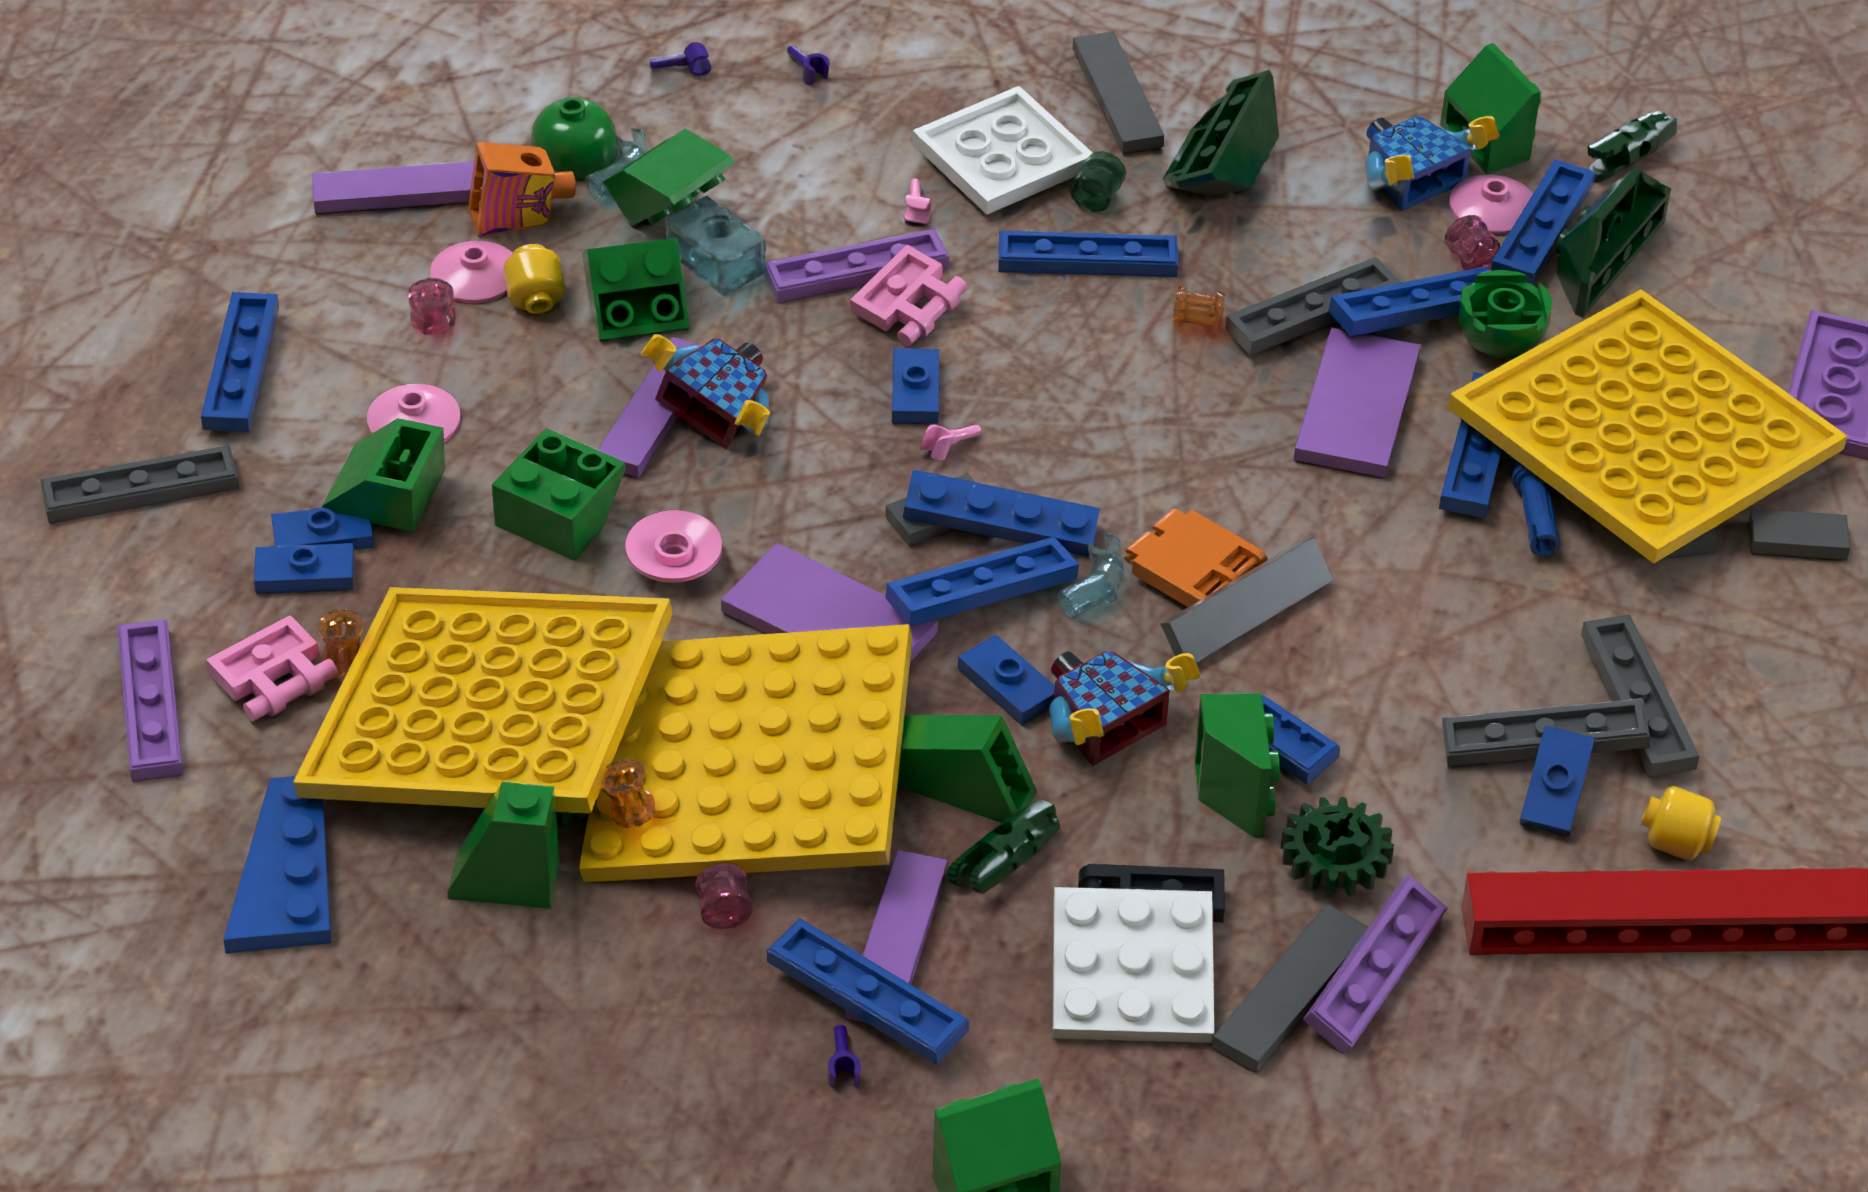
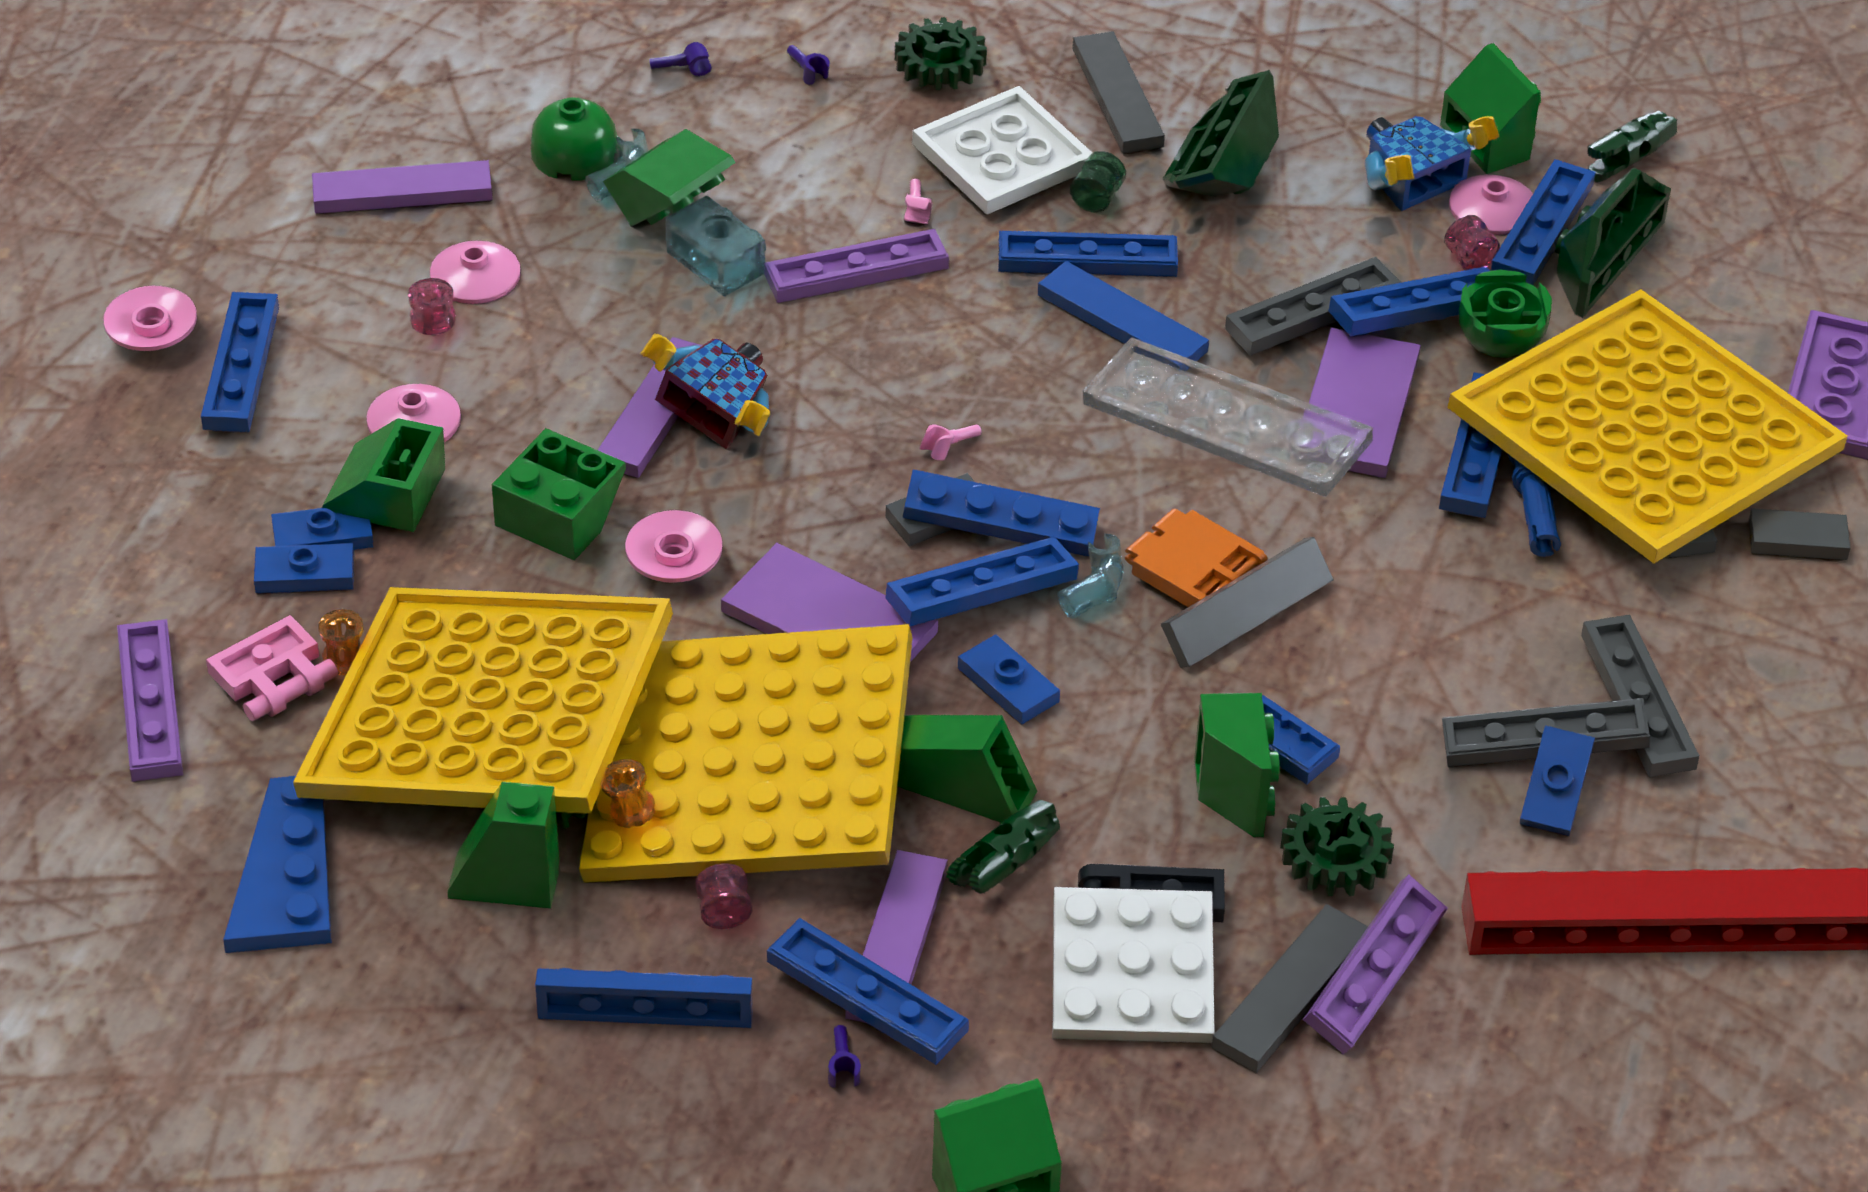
(139, 484): dark grey tile -> none
(150, 318): none -> bright pink dish
(514, 188): orange torso -> none
(534, 278): yellow head -> none
(636, 288): green slope -> none
(644, 998): none -> blue plate
(899, 286): bright pink plate -> none
(915, 385): blue plate -> none
(940, 53): none -> dark green gear
(1113, 700): torso -> none
(1118, 312): none -> blue tile
(1186, 300): clear orange bush -> none
(1228, 416): none -> clear plate
(1681, 823): yellow head -> none

